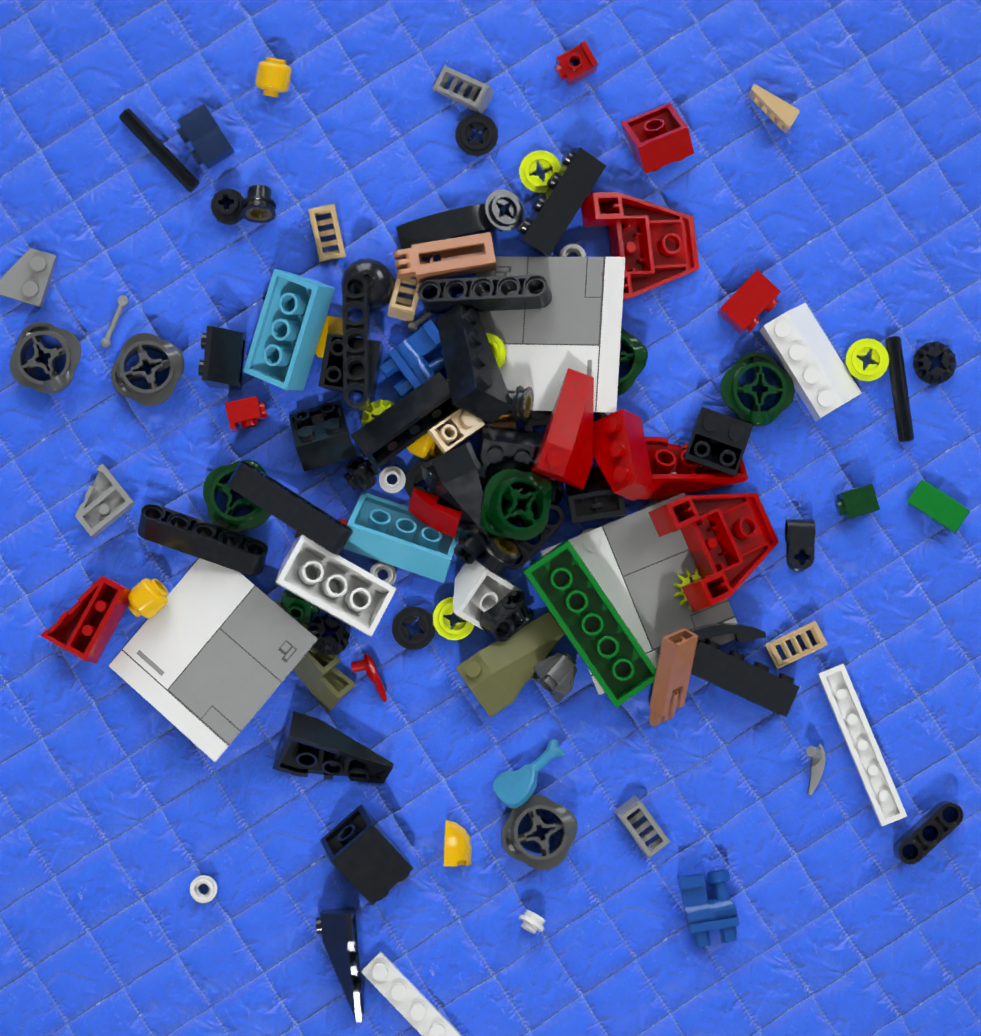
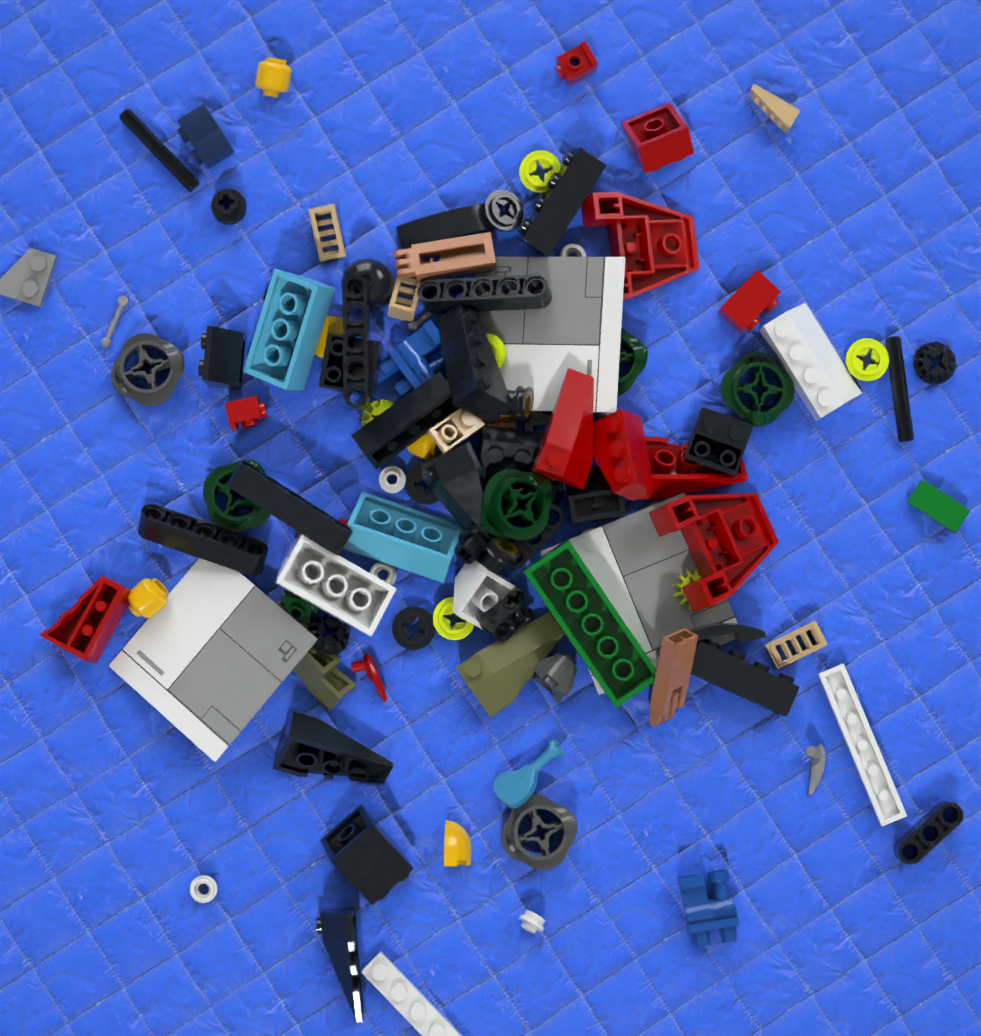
(20, 368): dark grey piece -> none
(103, 503): light grey wing -> none
(258, 205): black piece -> none
(321, 435): black slope -> none
(361, 474): black gear -> none
(439, 517): red slope -> none
(479, 123): black gear -> none
(482, 100): light grey slope -> none
(628, 808): light grey slope -> none
(799, 538): black piece -> none
(857, 502): dark green brick -> none

